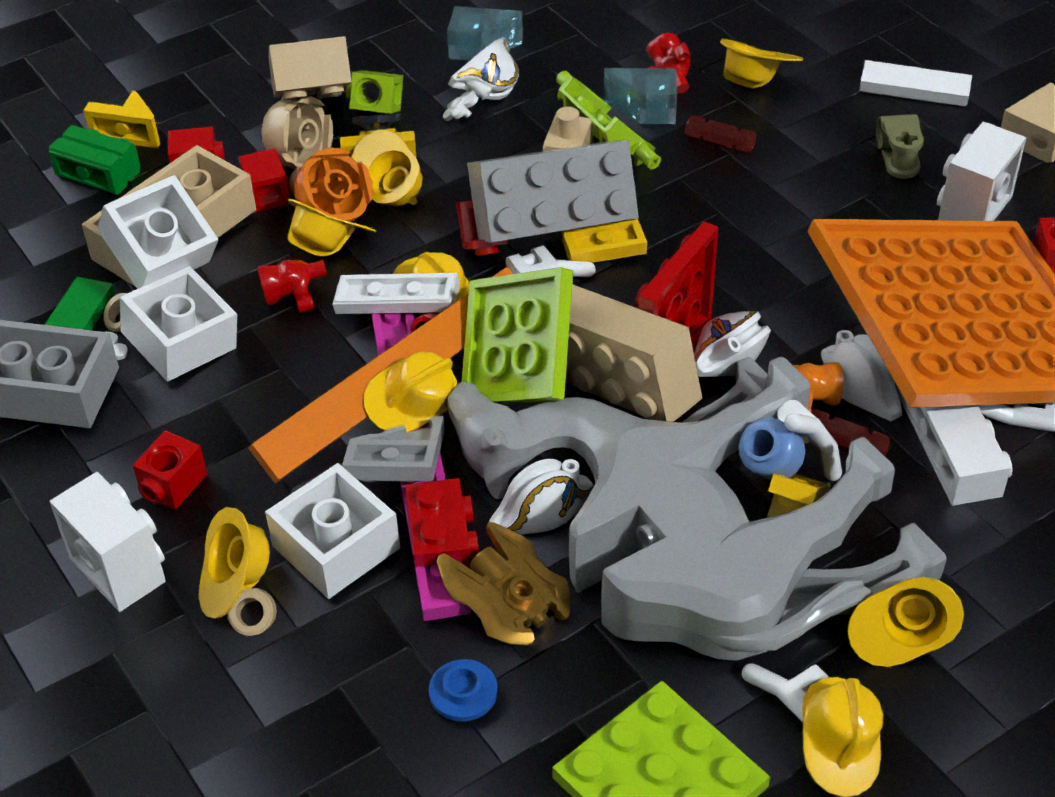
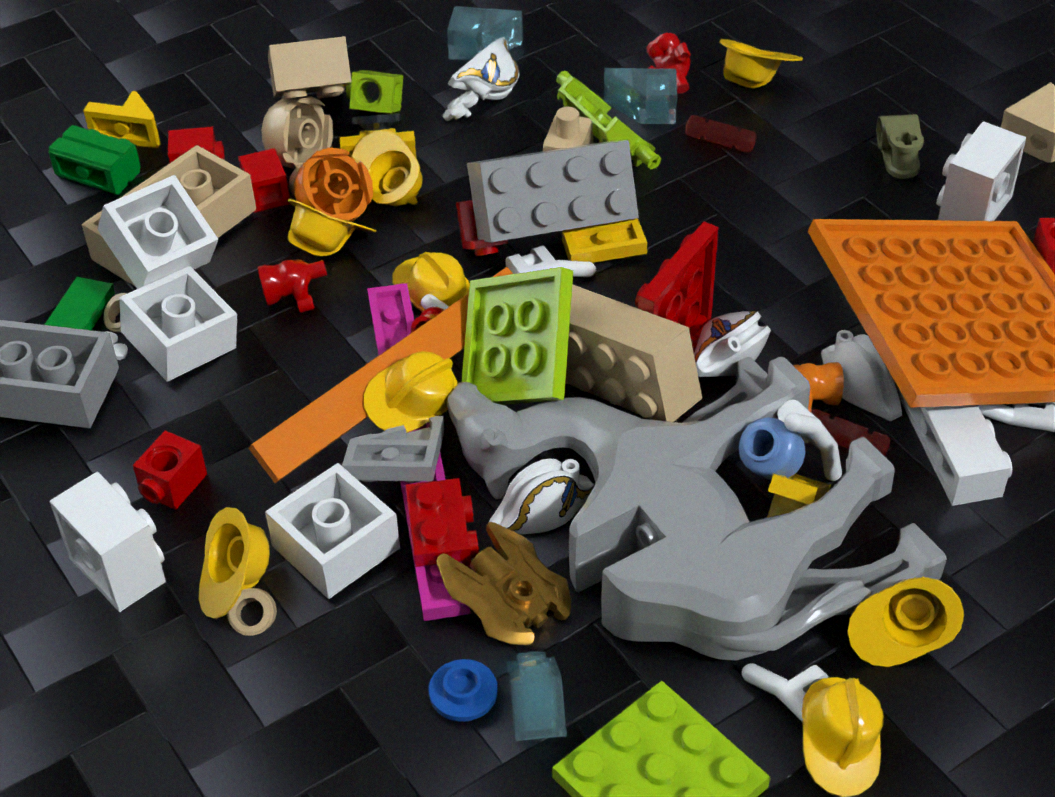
(395, 293): white tile -> none
(536, 696): none -> clear light blue slope
(915, 83): white tile -> none

